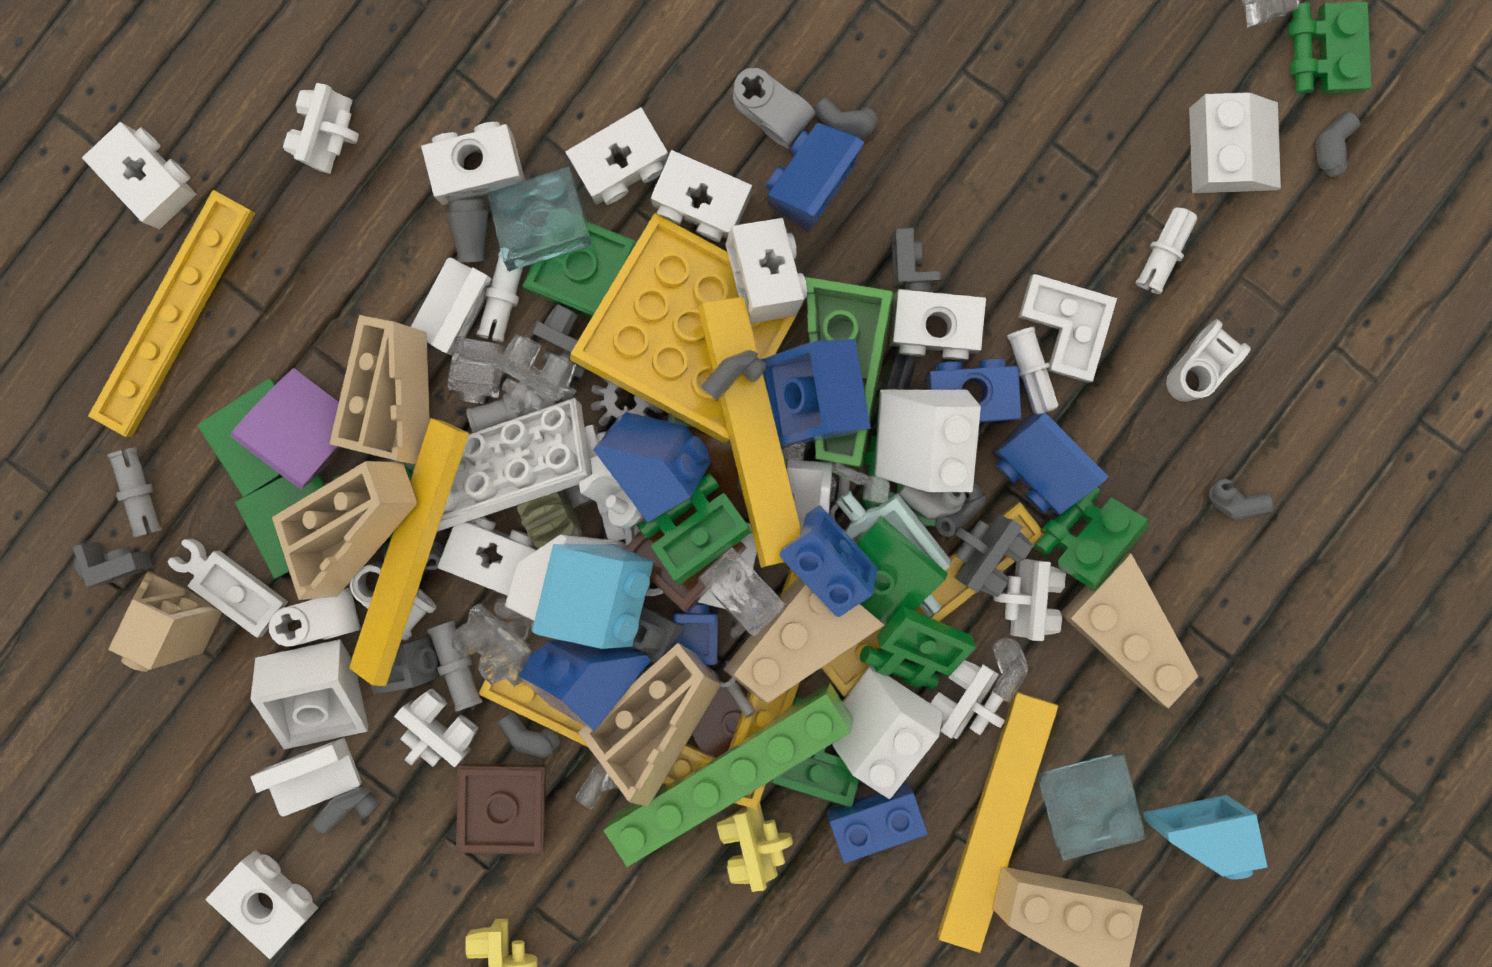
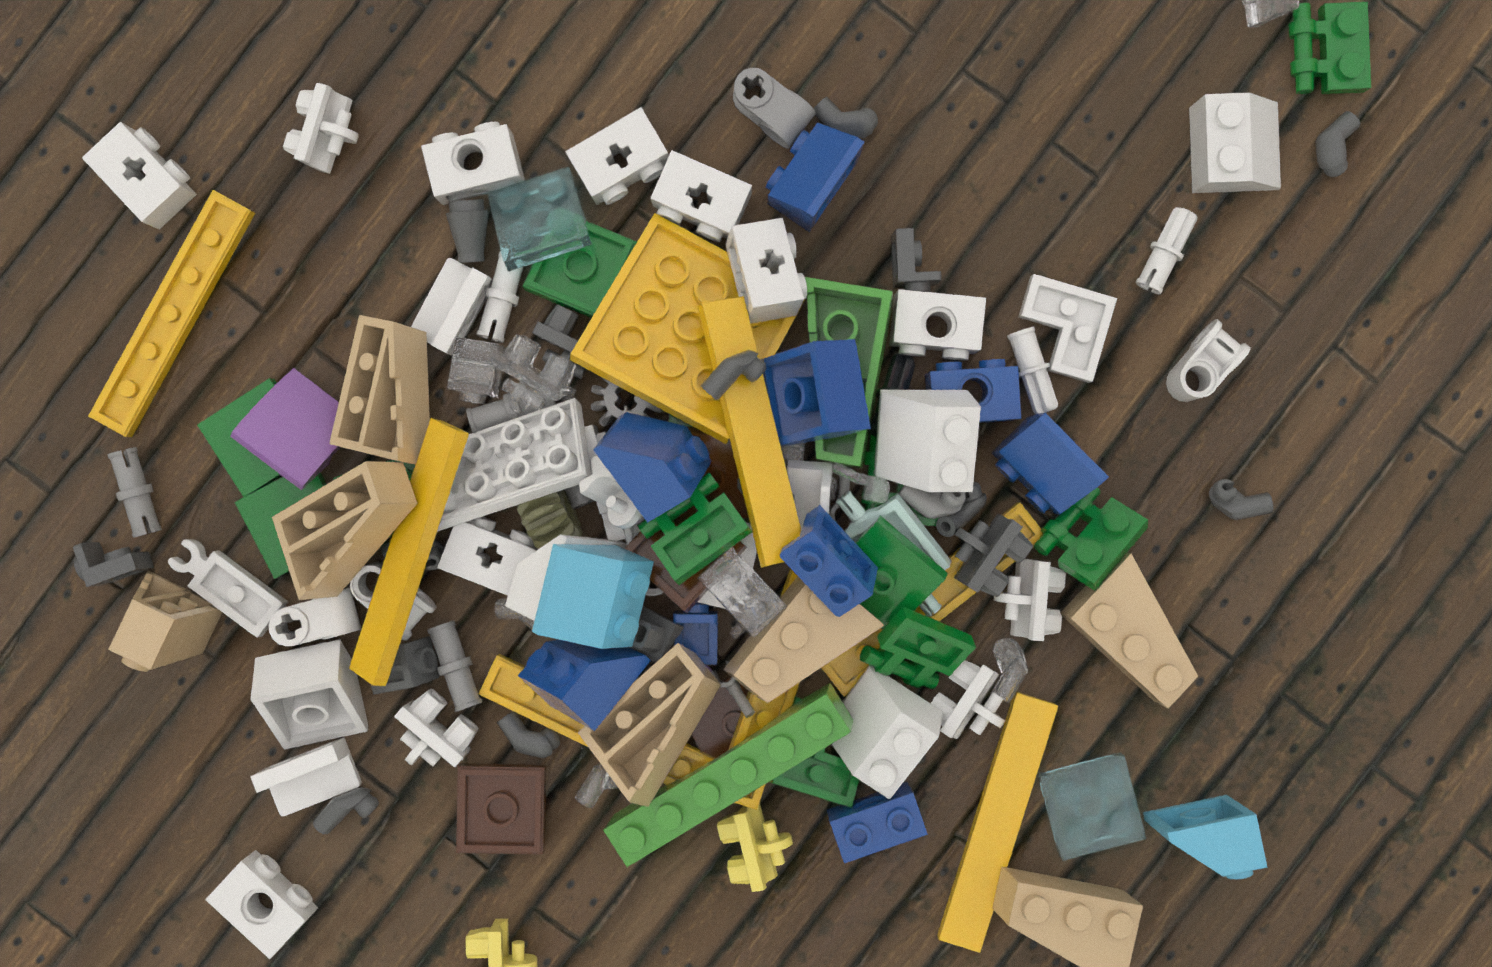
(499, 644): clear hips -> none

